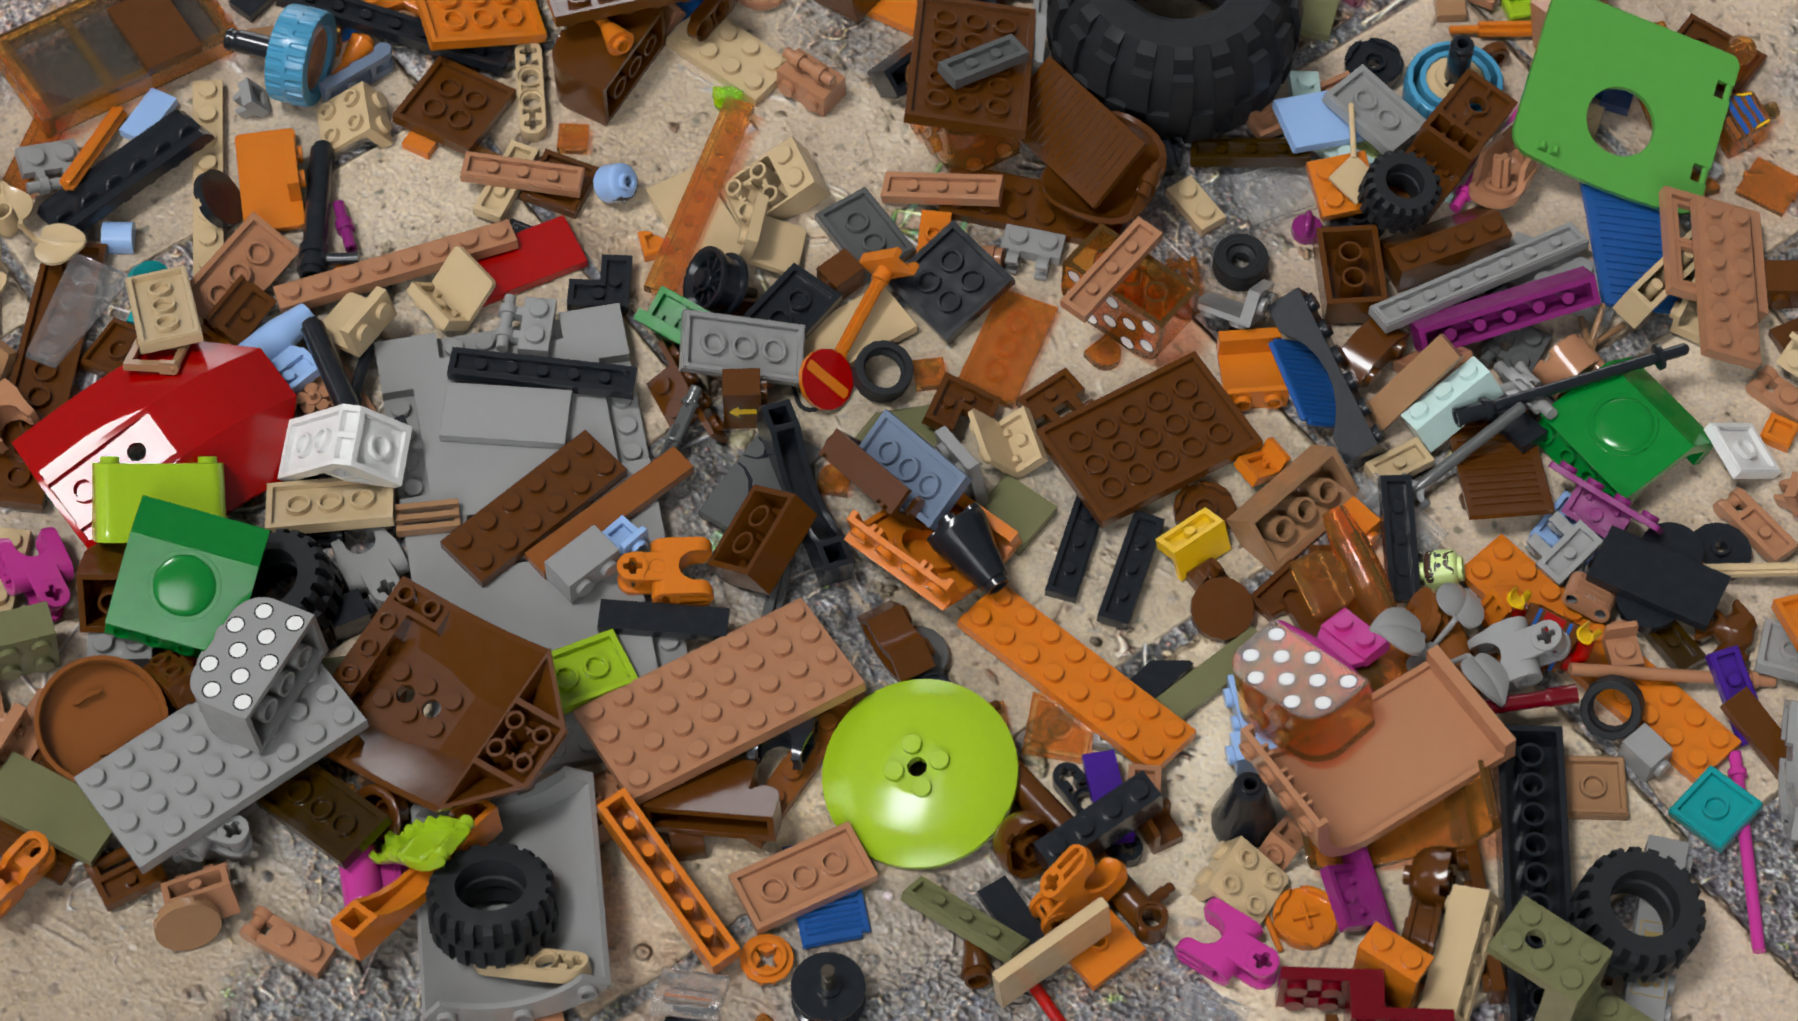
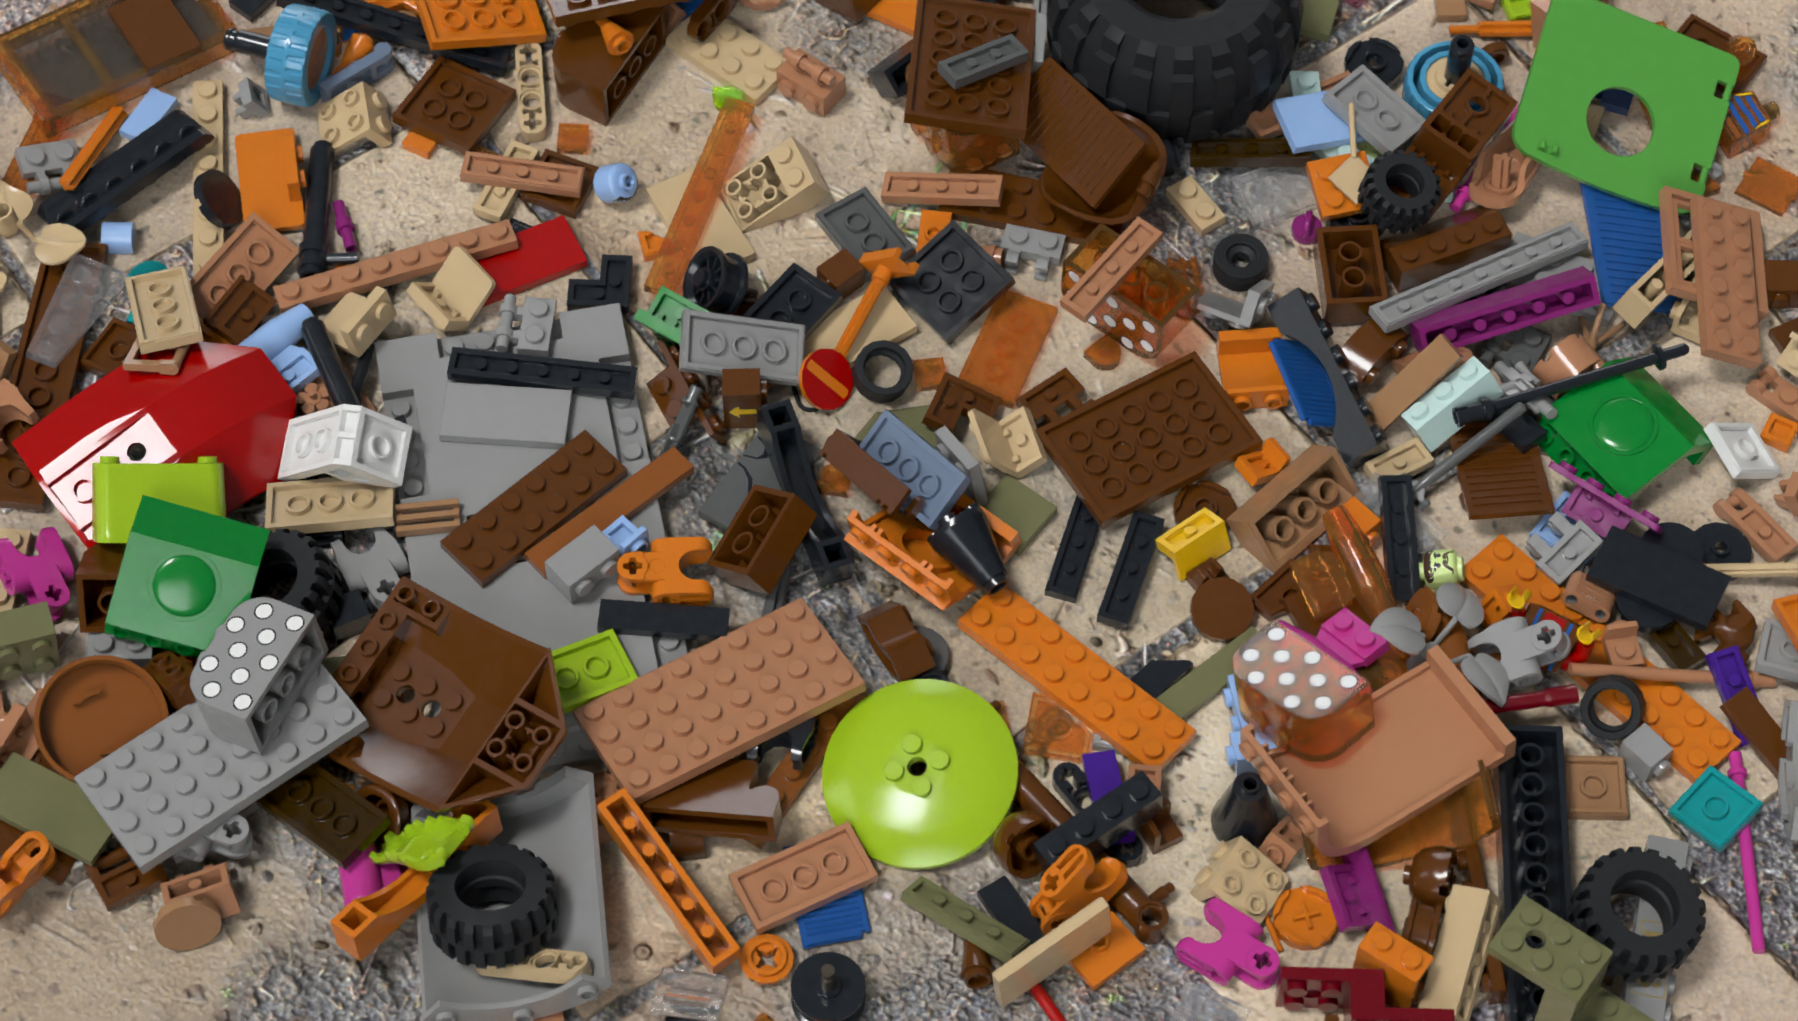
(288, 942): nougat plate -> none
(767, 240): tan bracket -> none

